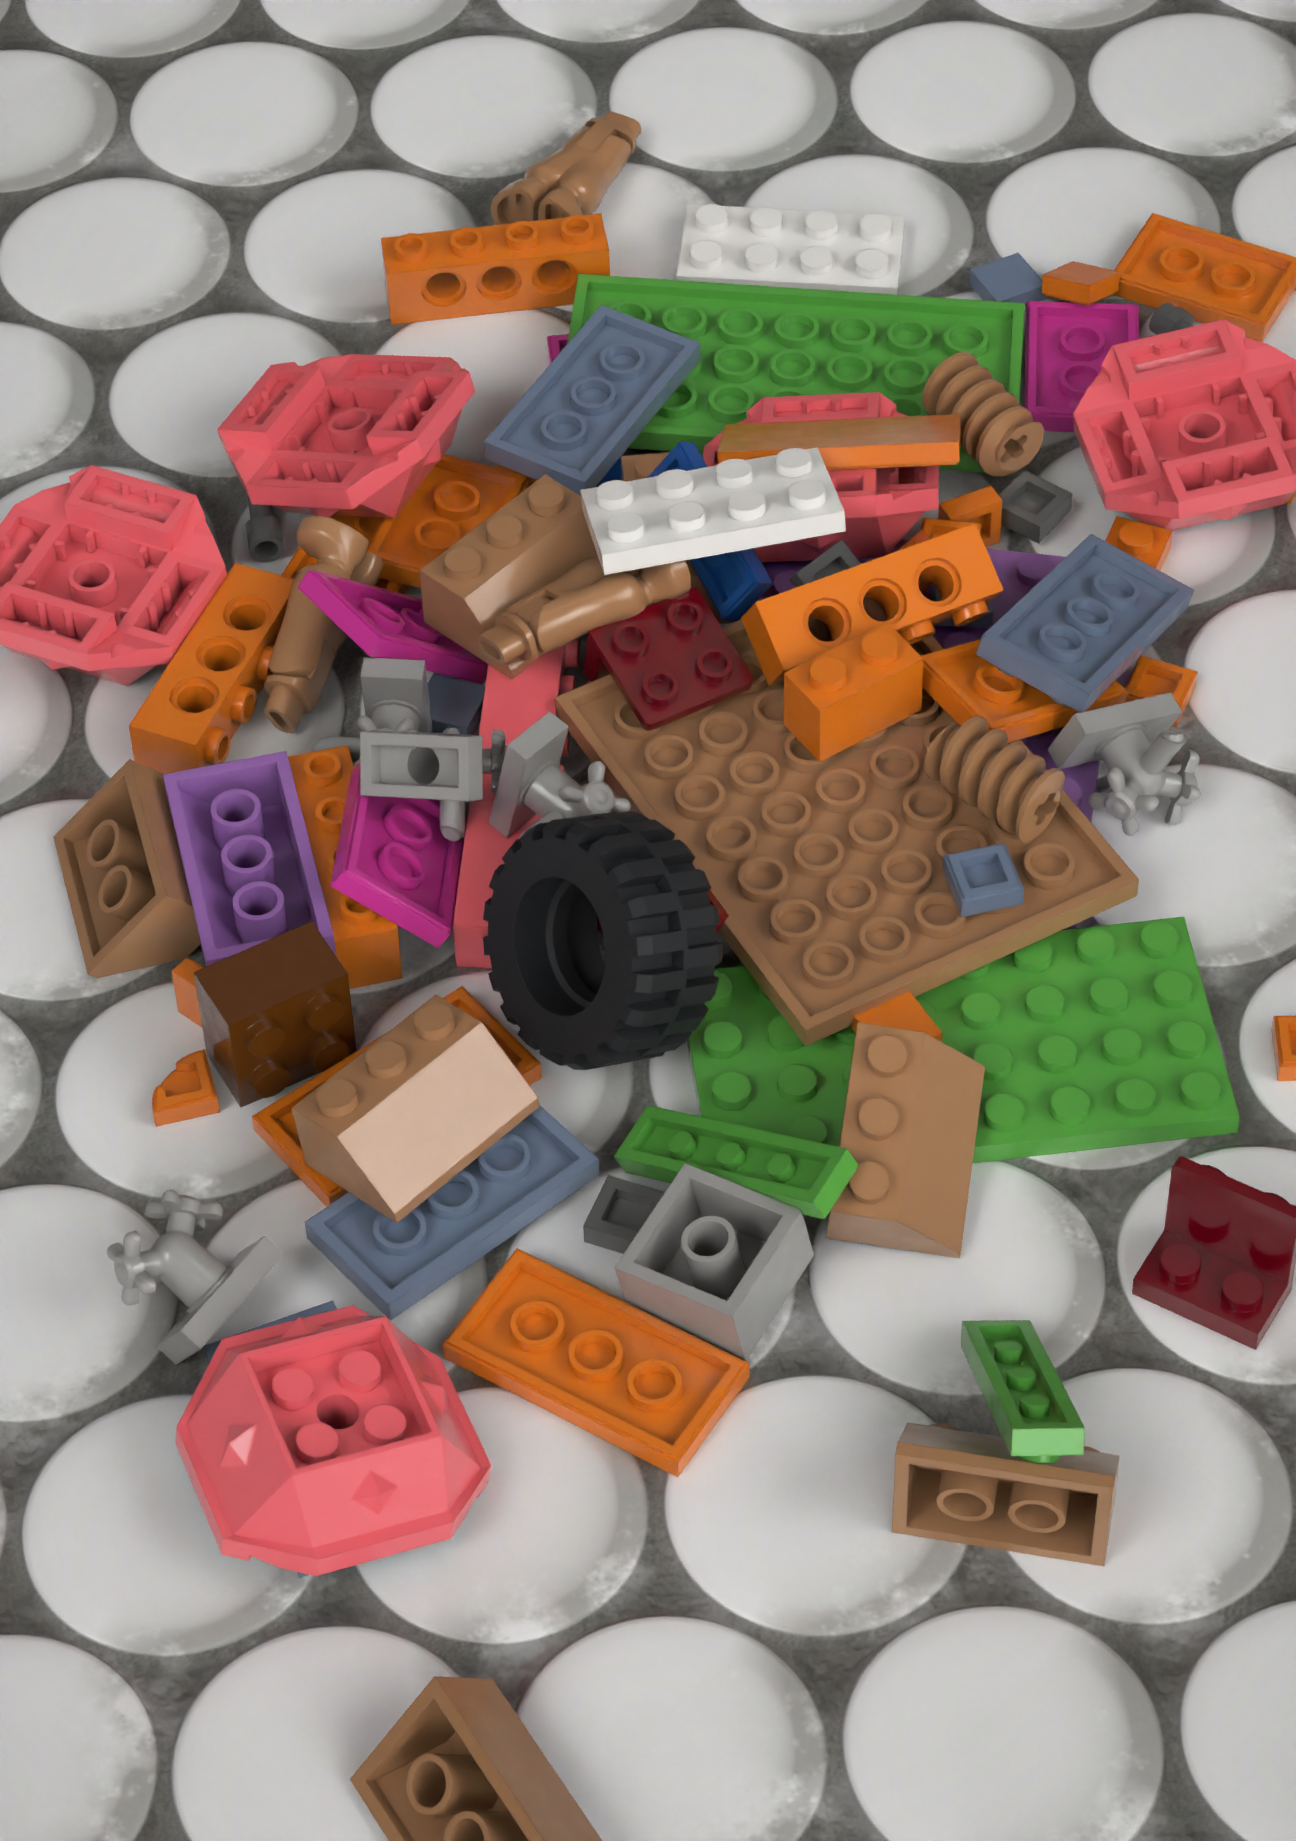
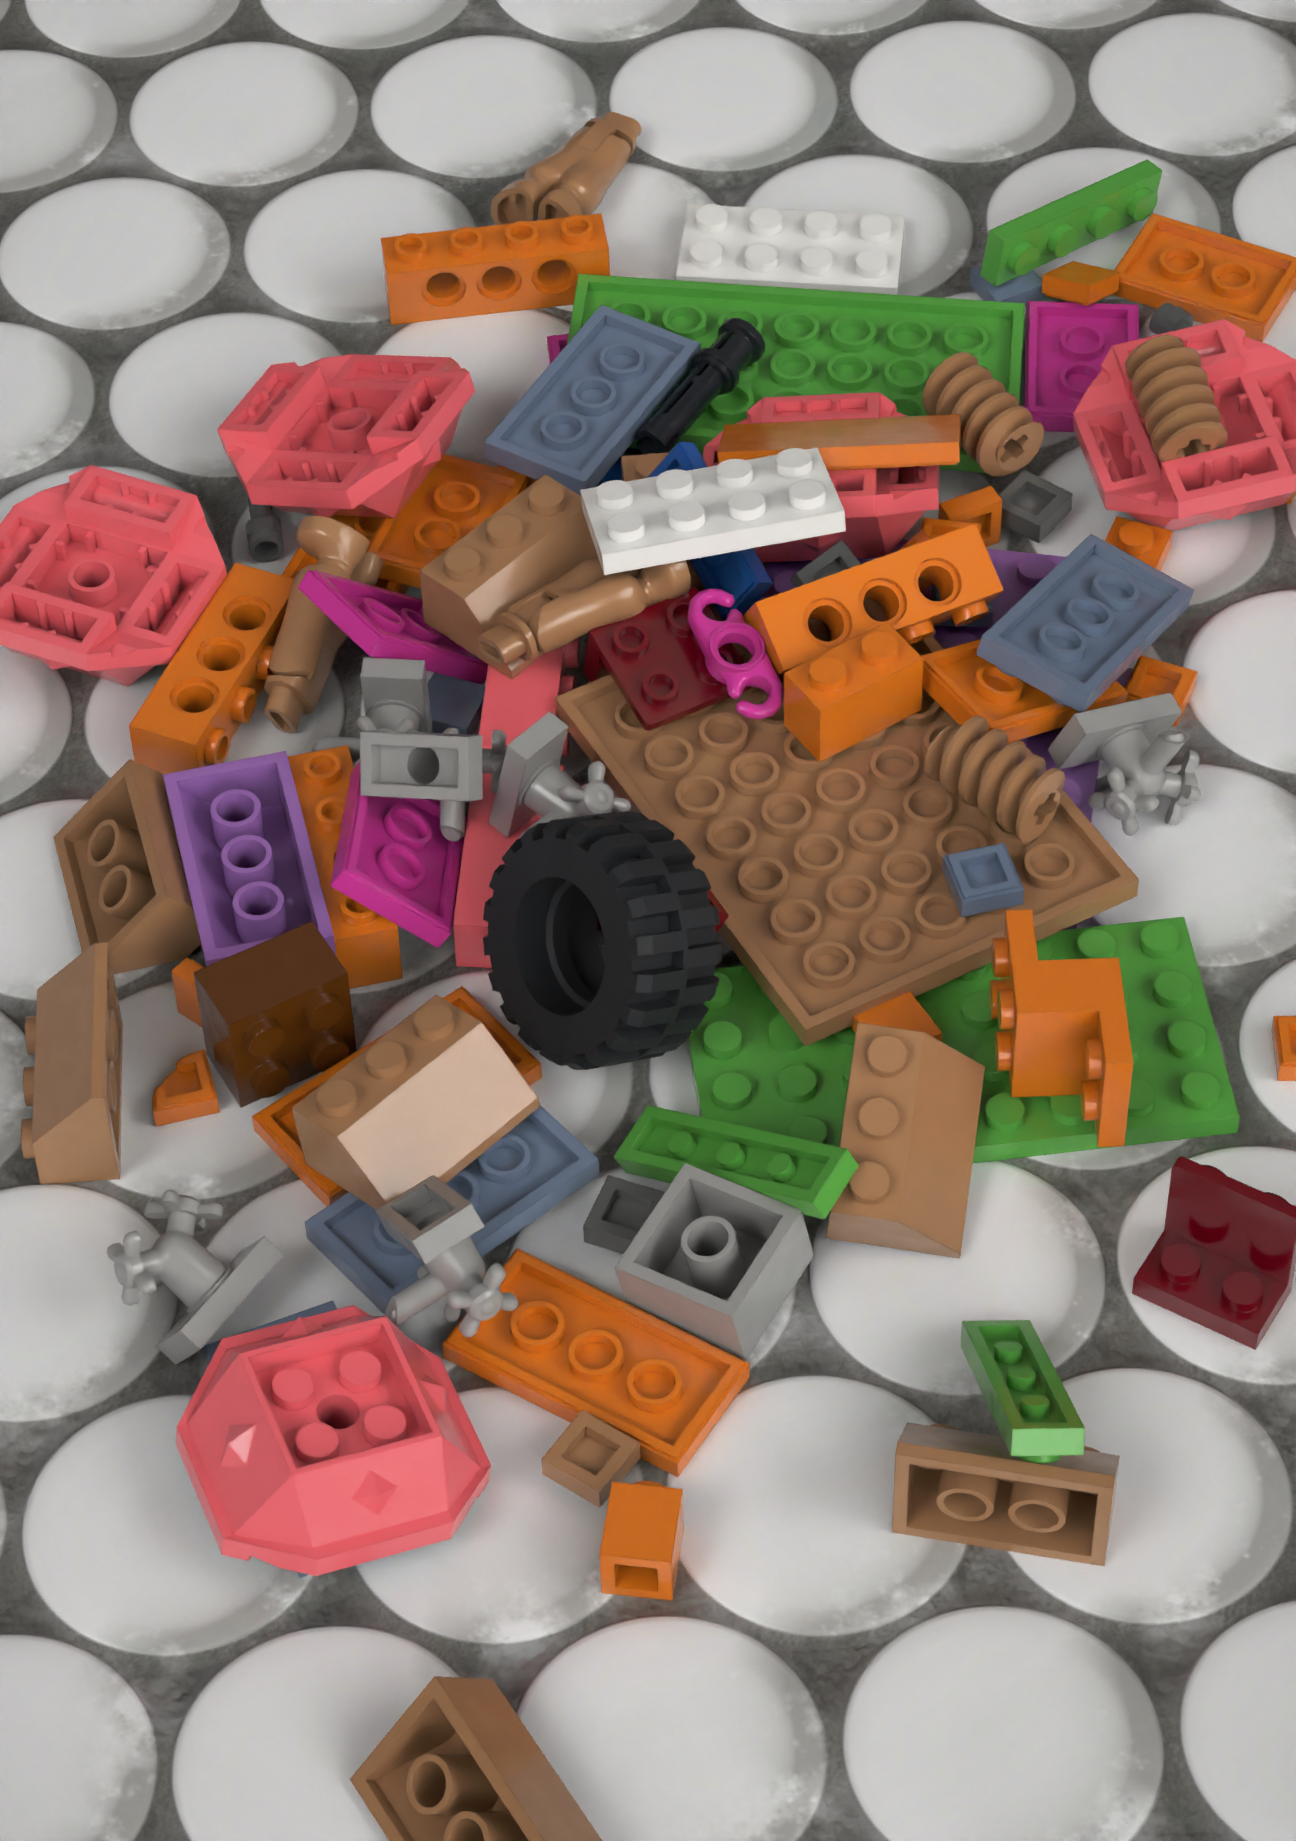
(75, 1073): none -> medium nougat slope
(438, 1230): none -> light grey piece
(590, 1458): none -> medium nougat plate
(642, 1540): none -> orange brick
(712, 374): none -> black pin
(756, 673): none -> dark pink piece
(1062, 1027): none -> orange bracket
(1070, 222): none -> bright green plate
(1174, 398): none -> medium nougat piece

